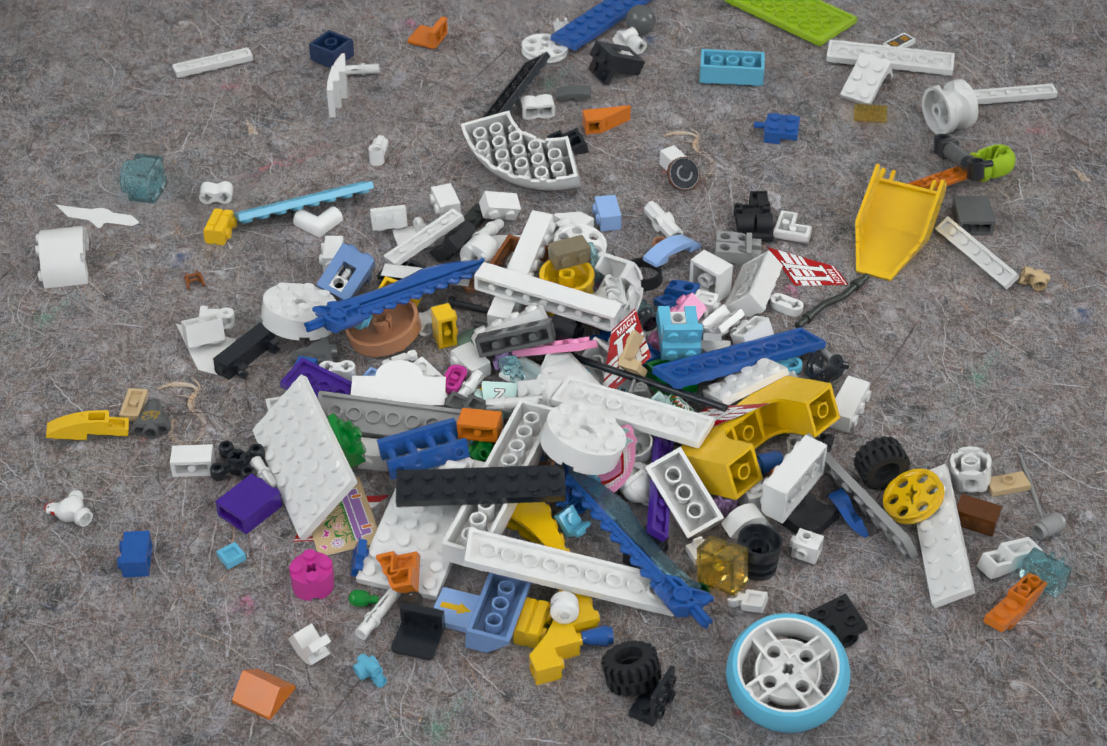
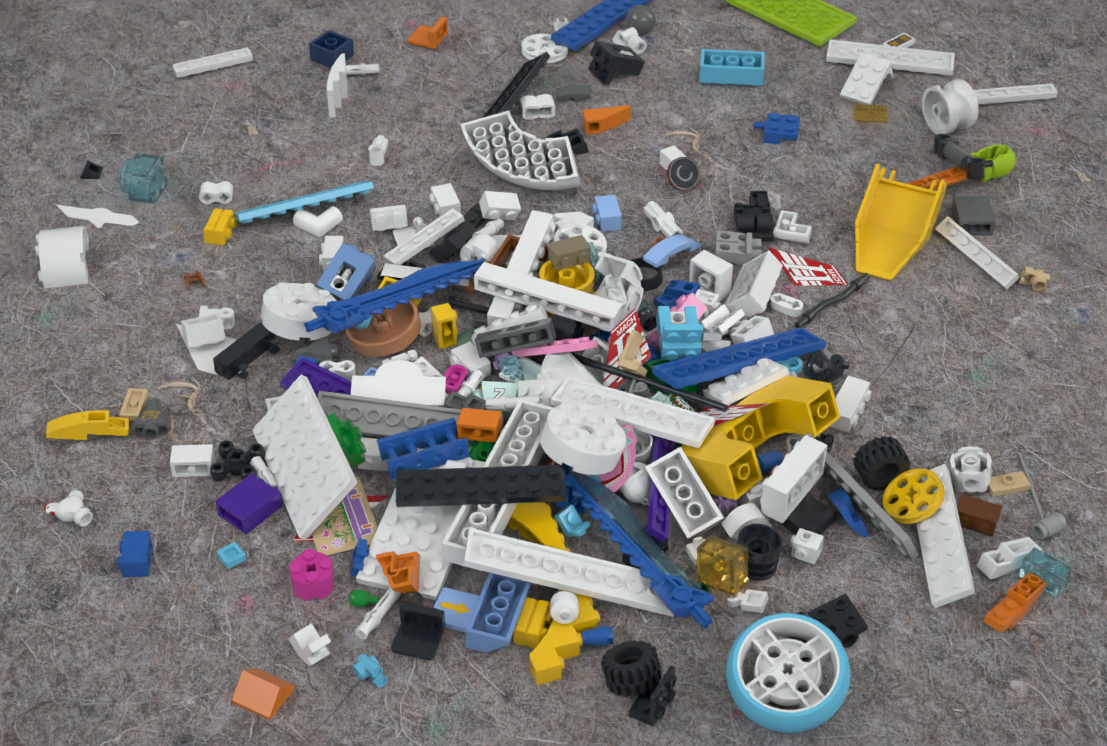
(91, 171): none -> black slope

